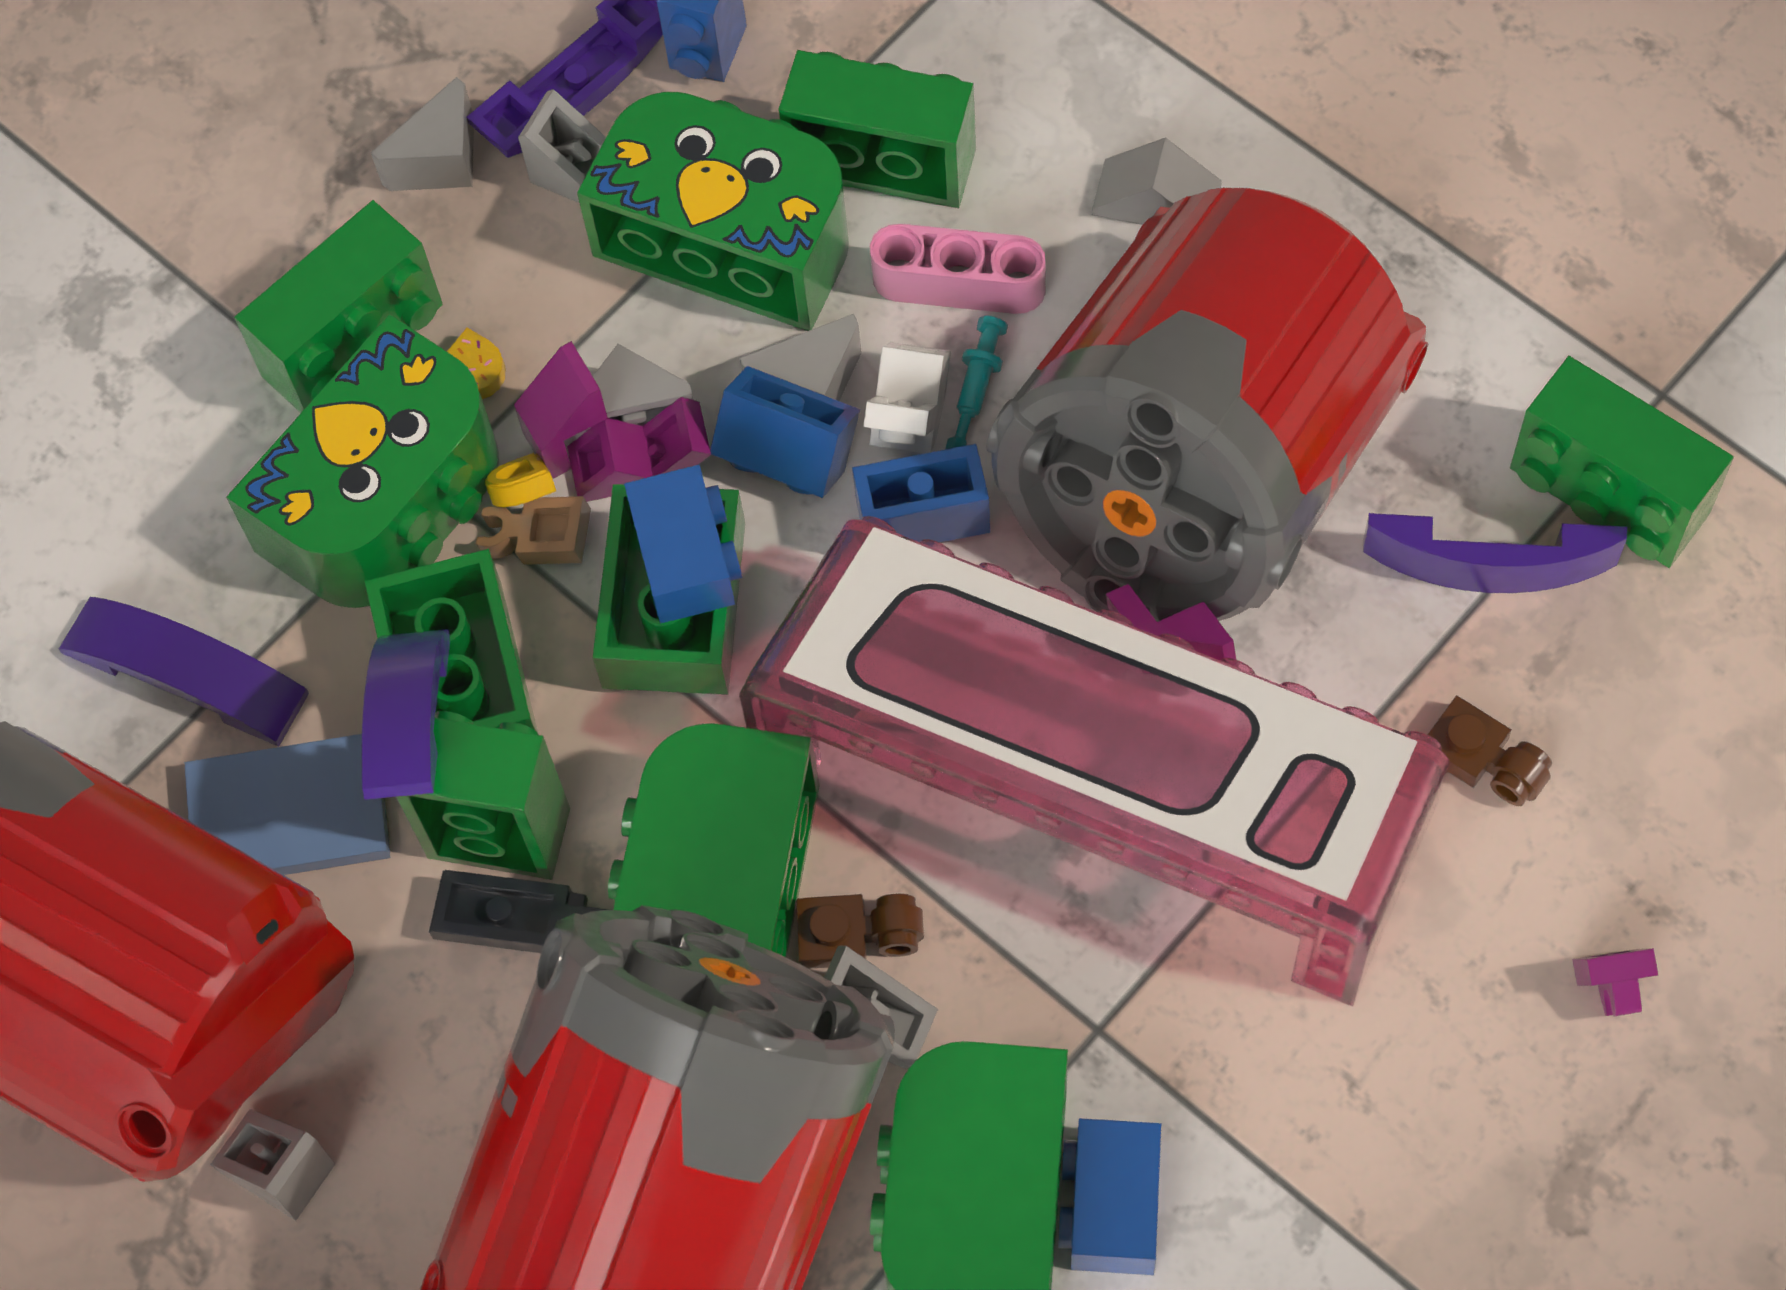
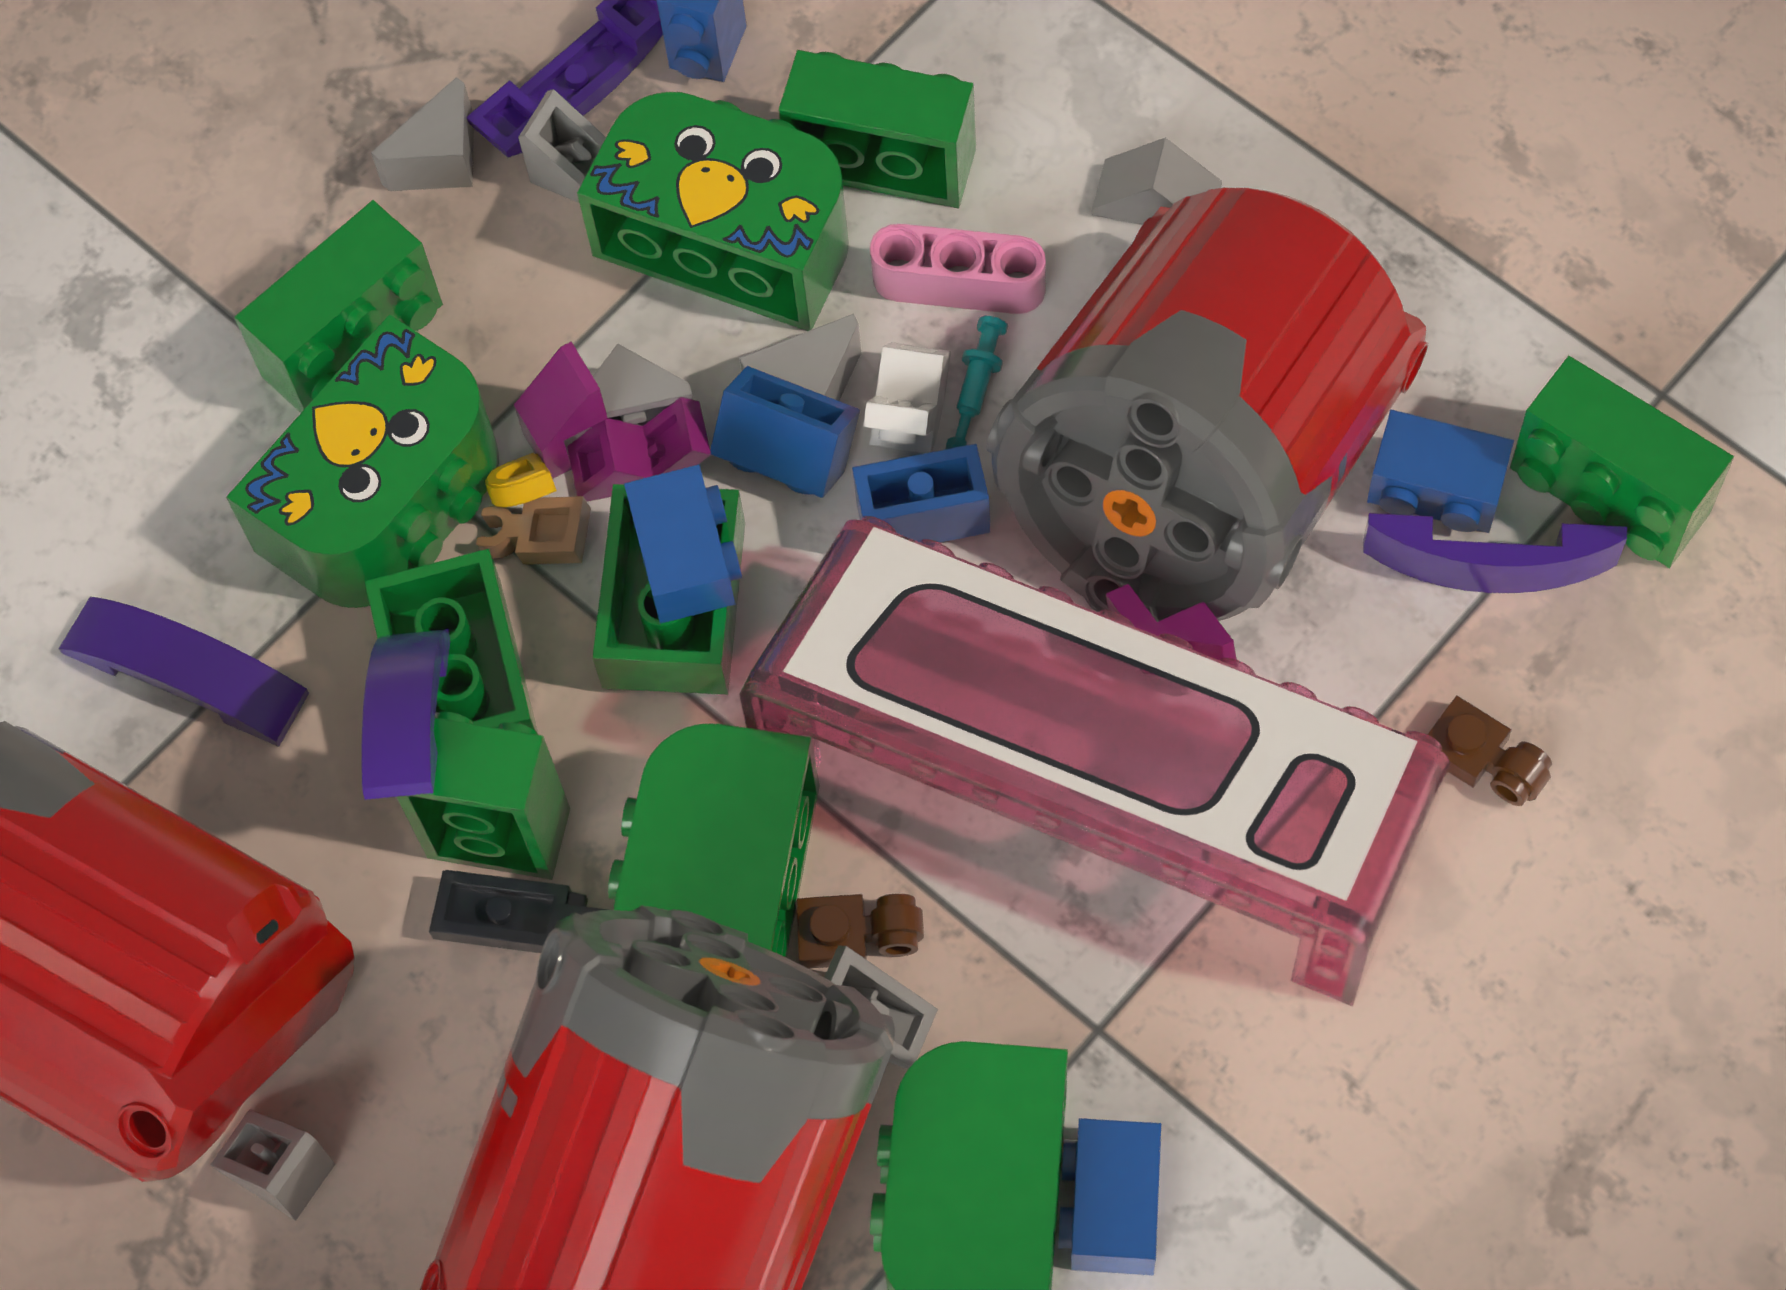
(291, 805): medium blue tile -> none
(481, 359): yellow tile -> none
(1439, 472): none -> blue brick
(1617, 978): magenta tile -> none

